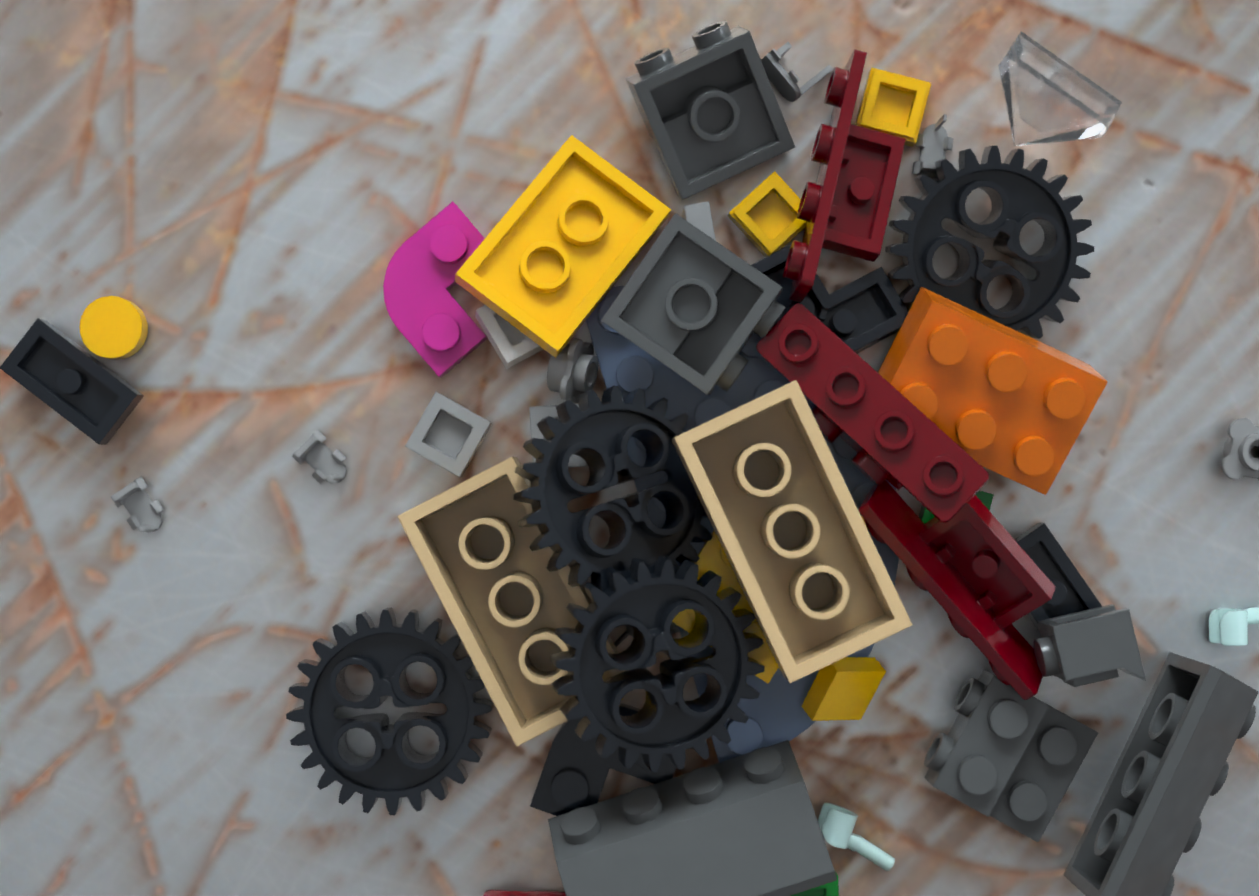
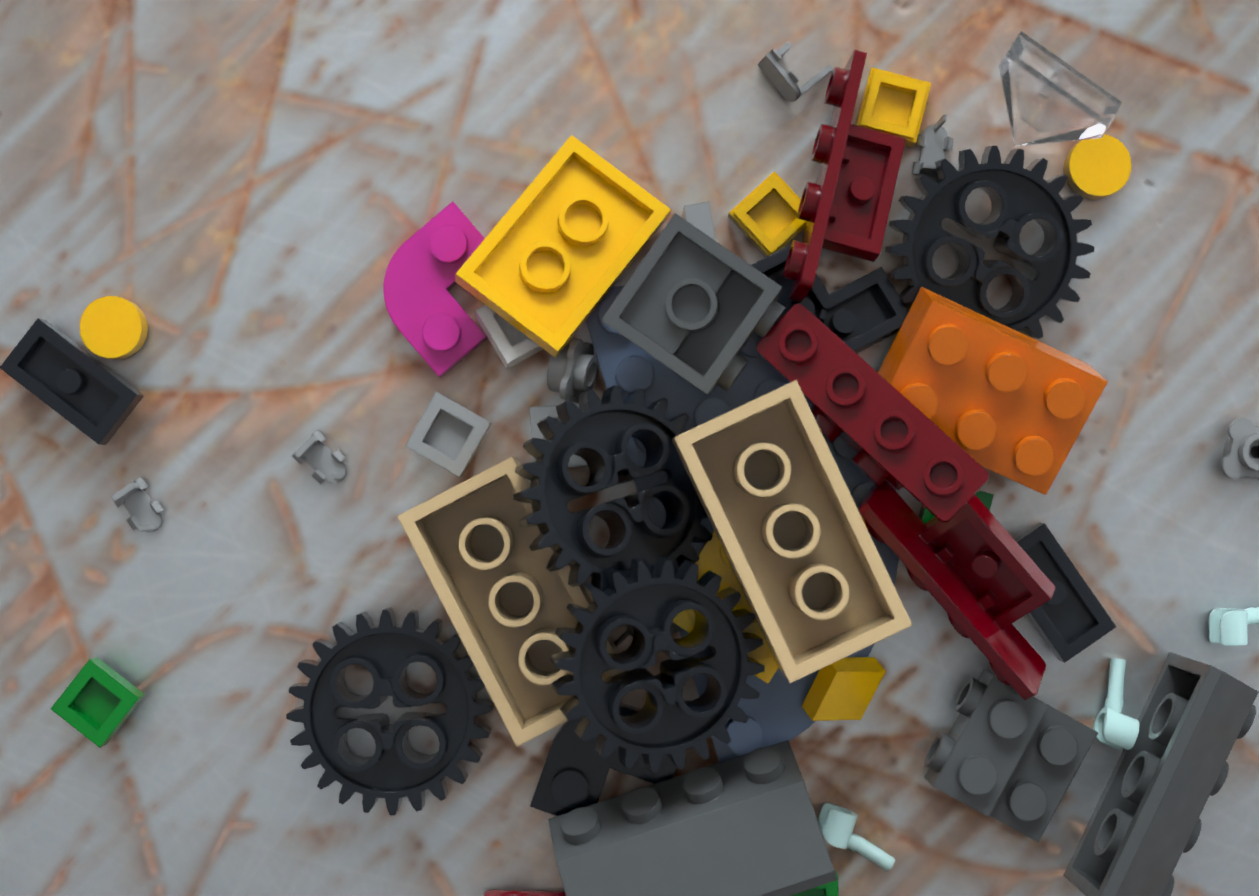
(98, 702): none -> green plate
(709, 108): dark grey plate -> none
(1088, 646): dark grey window -> none
(1097, 167): none -> yellow tile
(1112, 726): none -> light aqua hand

